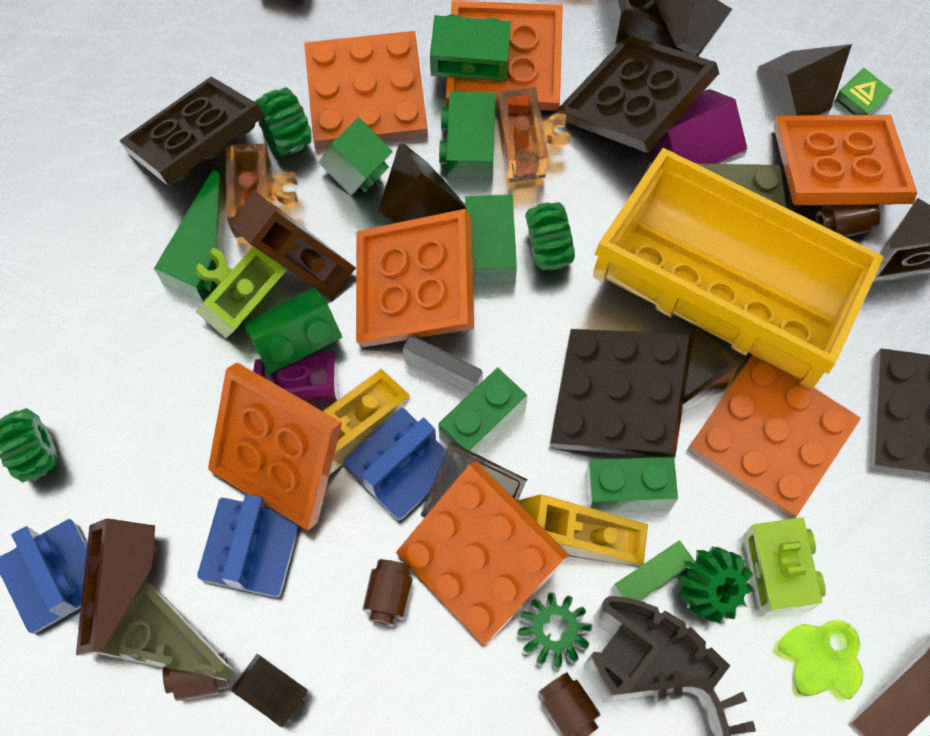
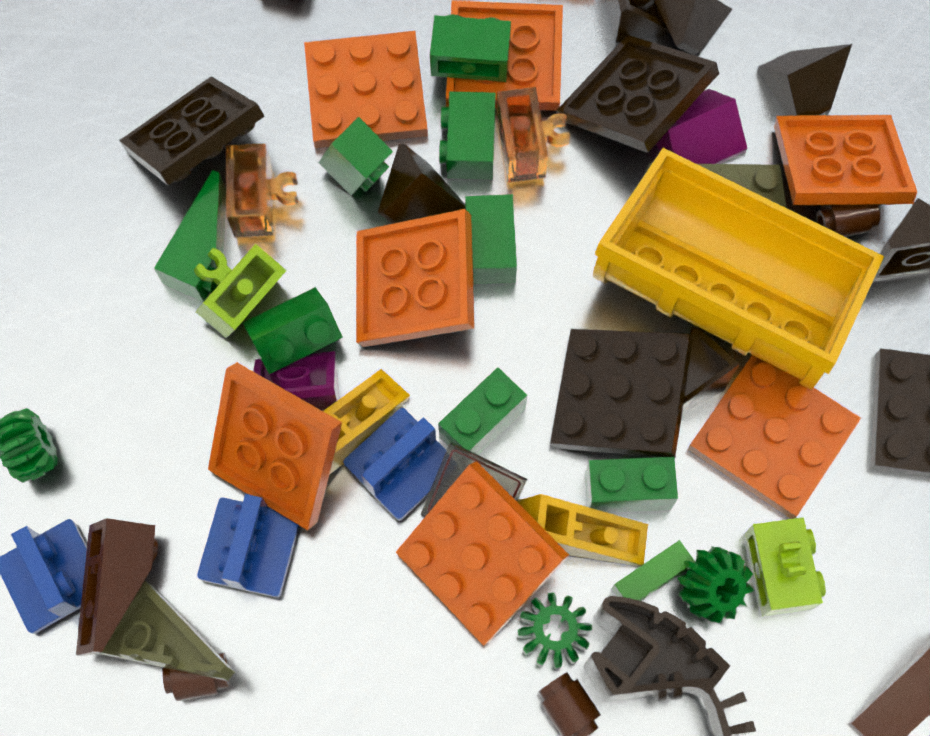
(270, 691): dark brown bracket -> none
(284, 121): green gear -> none
(291, 245): reddish brown slope -> none
(387, 592): reddish brown brick -> none
(442, 364): dark grey tile -> none
(550, 235): green gear -> none
(818, 663): clear neon green plate -> none
(864, 93): bright green tile -> none

